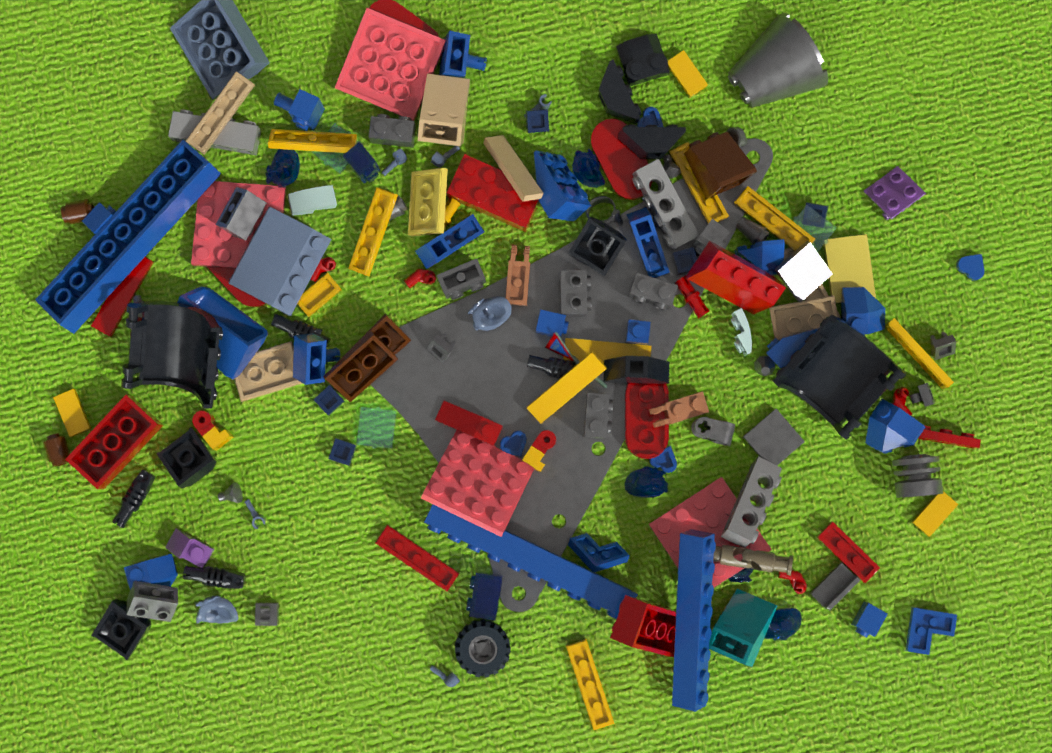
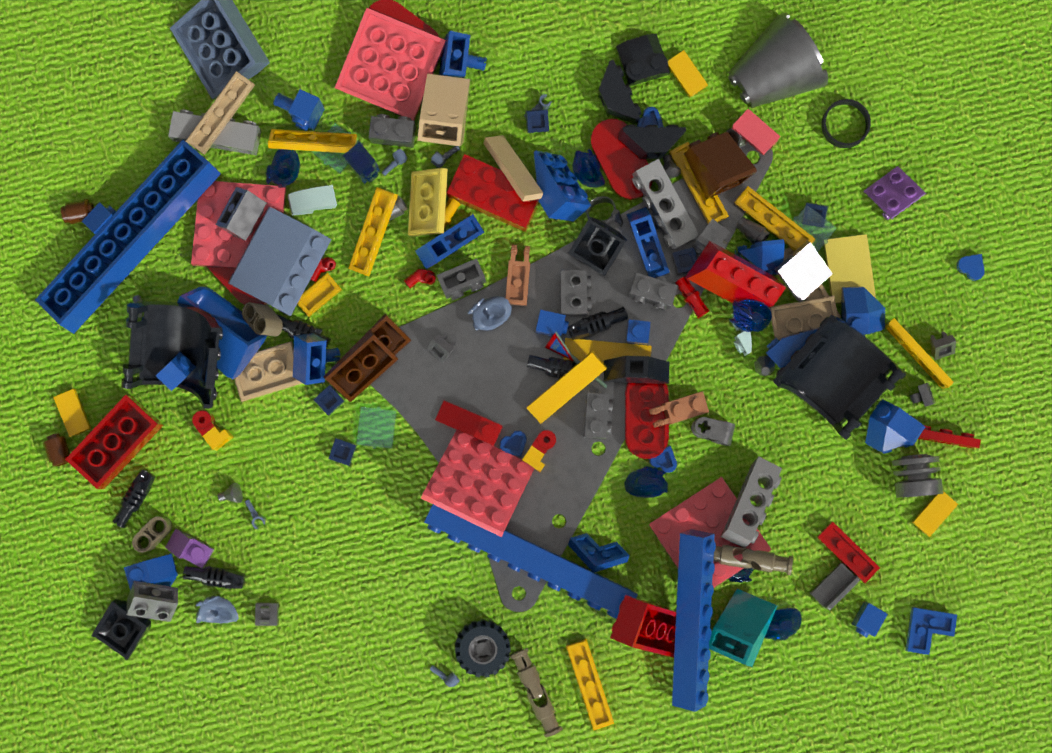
(116, 303): red tile -> none
(152, 534): none -> dark tan beam
(175, 371): none -> blue brick
(187, 459): black slope -> none
(262, 319): none -> dark tan beam
(417, 558): red tile -> none
(485, 595): clear blue brick -> none
(530, 679): none -> dark tan piece
(596, 323): none -> black hinge
(751, 315): none -> clear blue hat
(755, 132): none -> coral panel
(773, 438): flat silver tile -> none
(796, 580): red arm -> none
(861, 108): none -> black tyre
(899, 399): red arm -> none

